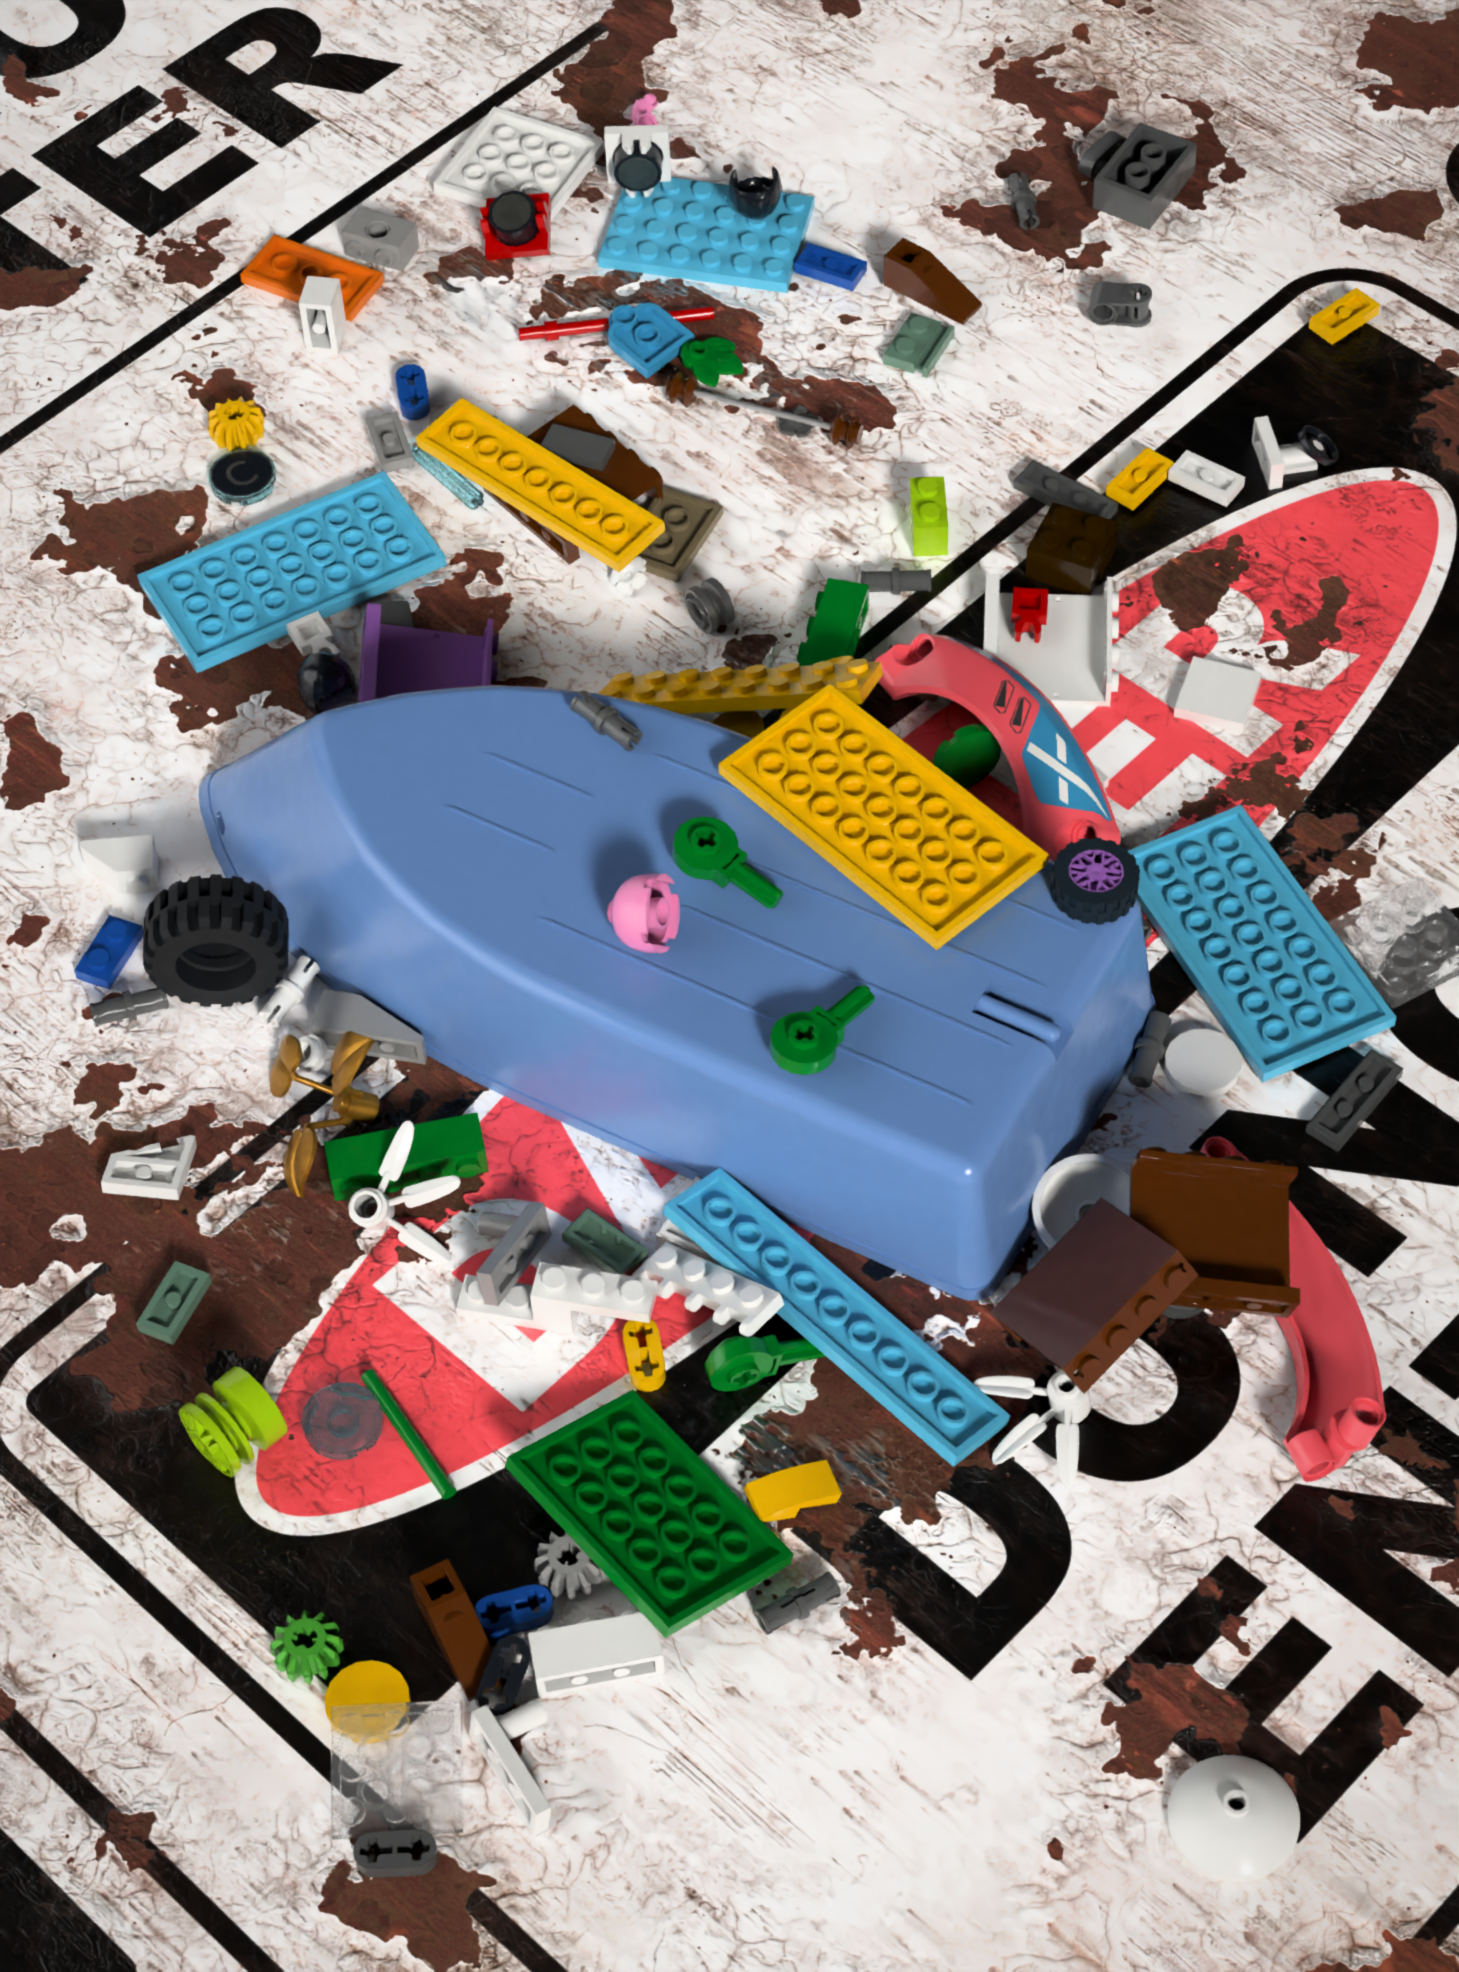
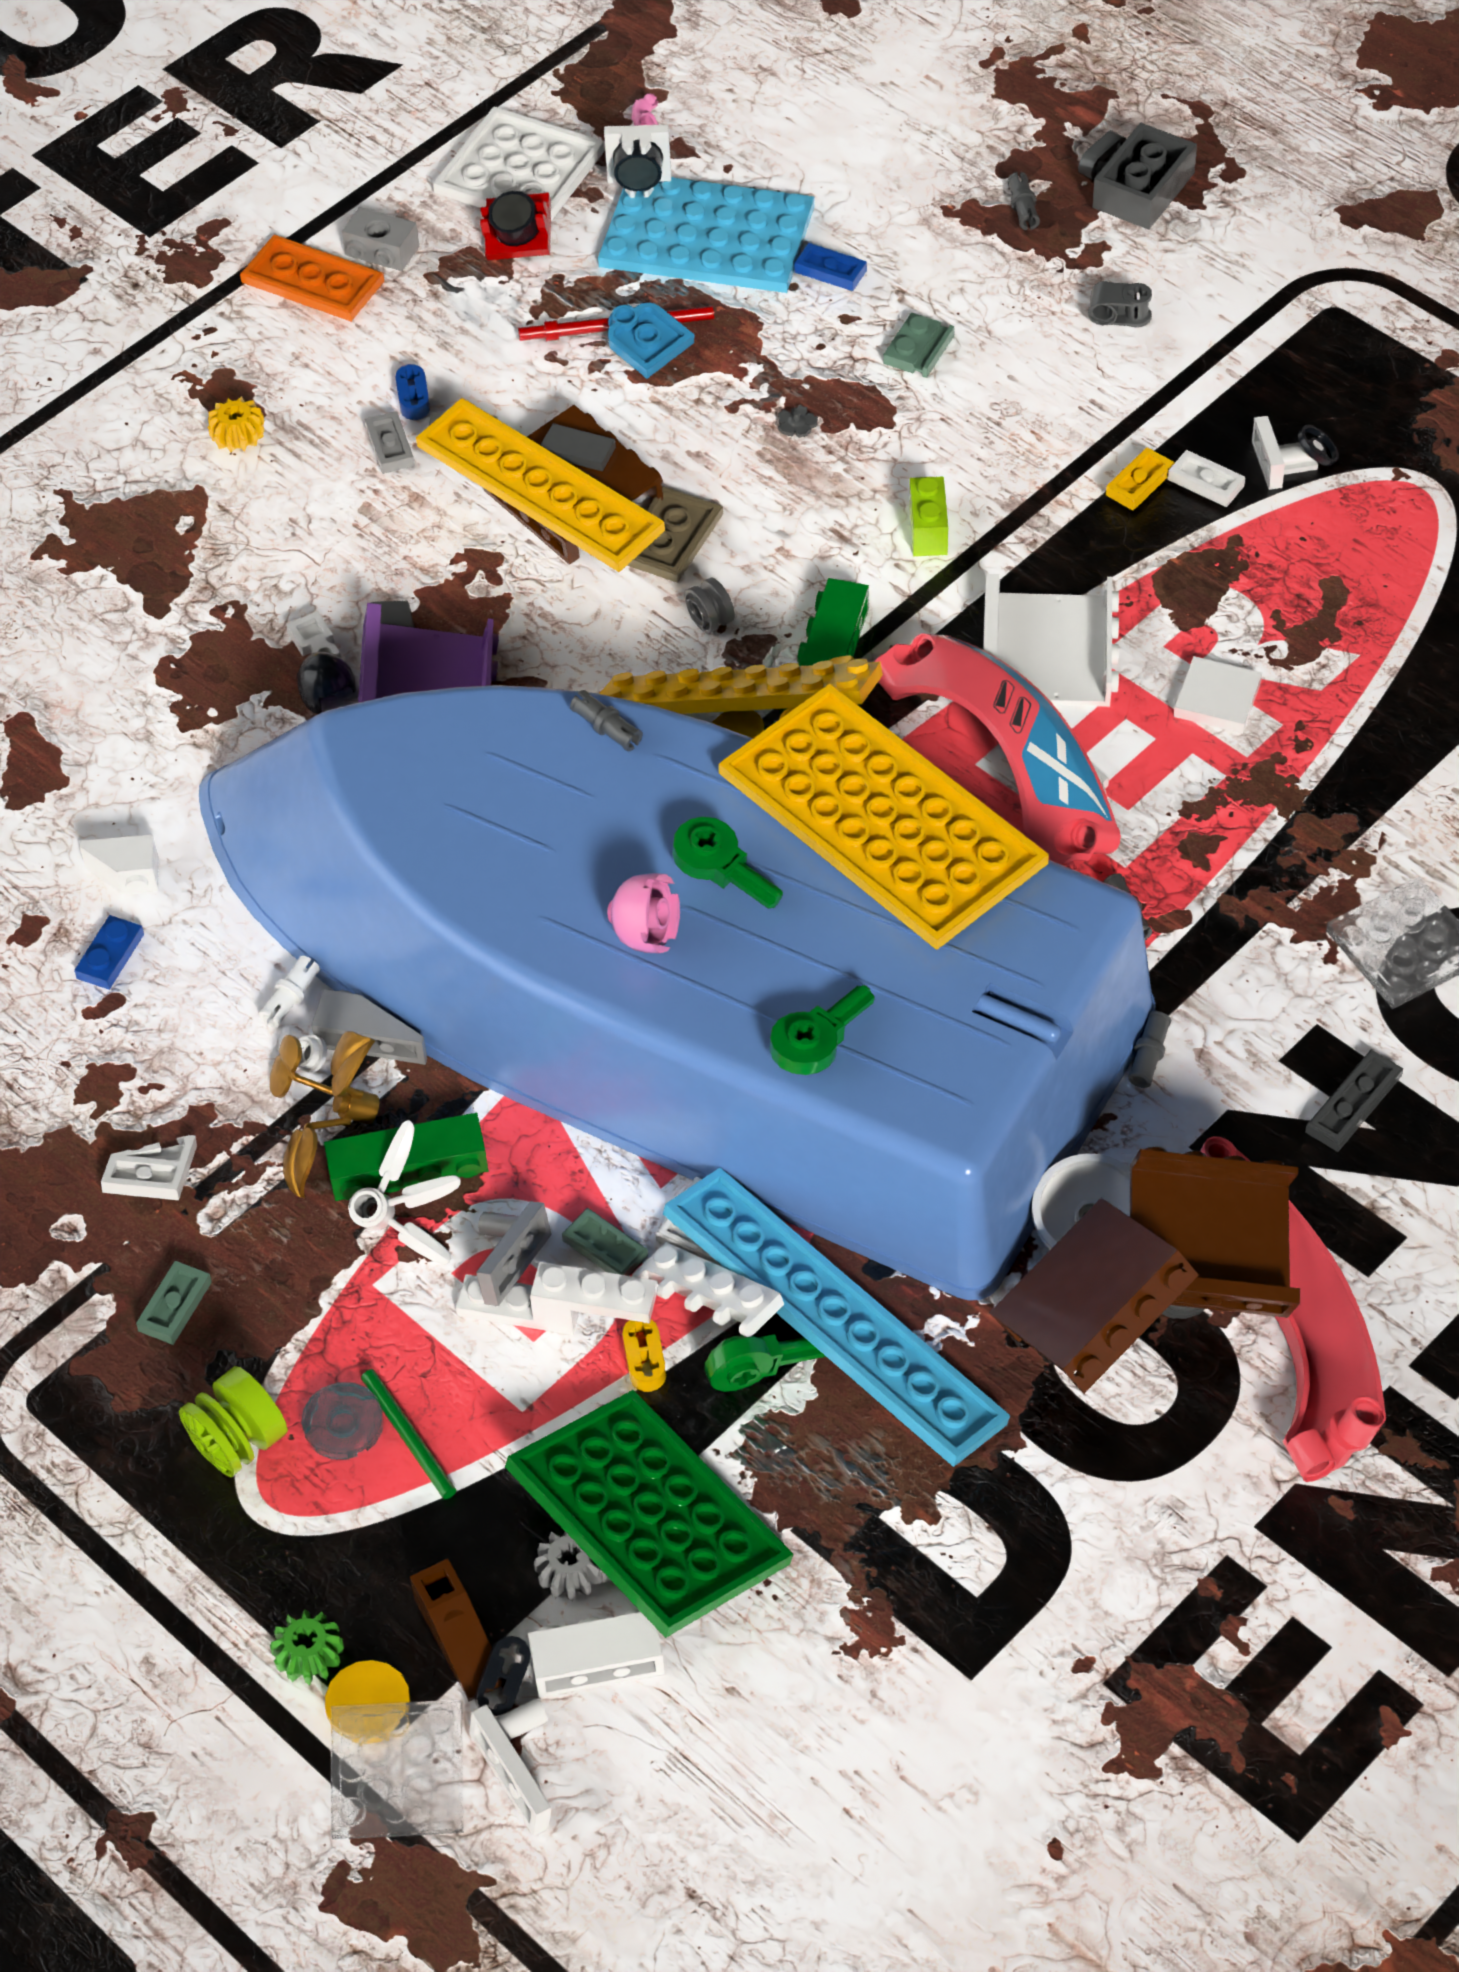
(128, 1006): dark grey pin -> none
(215, 940): black tyre -> none
(242, 477): tile -> none
(290, 566): medium azure plate -> none
(322, 314): white brick -> none
(395, 1853): dark grey beam -> none
(450, 478): clear light blue axle -> none
(514, 1610): blue beam -> none
(630, 577): white plant -> none
(688, 391): reddish brown axle -> none
(711, 359): green plate -> none
(755, 196): black hair -> none
(788, 1490): yellow slope -> none
(797, 1603): dark grey pin -> none
(897, 581): dark grey pin -> none
(926, 280): reddish brown slope -> none
(968, 755): green tile -> none
(1029, 611): red plate -> none
(1050, 486): dark grey tile -> none
(1066, 1405): white plant -> none
(1071, 549): dark brown brick -> none
(1096, 862): black wheel -> none
(1202, 1063): white tile -> none
(1229, 1841): white dish -> none
(1255, 944): medium azure plate -> none
(1344, 316): yellow plate -> none

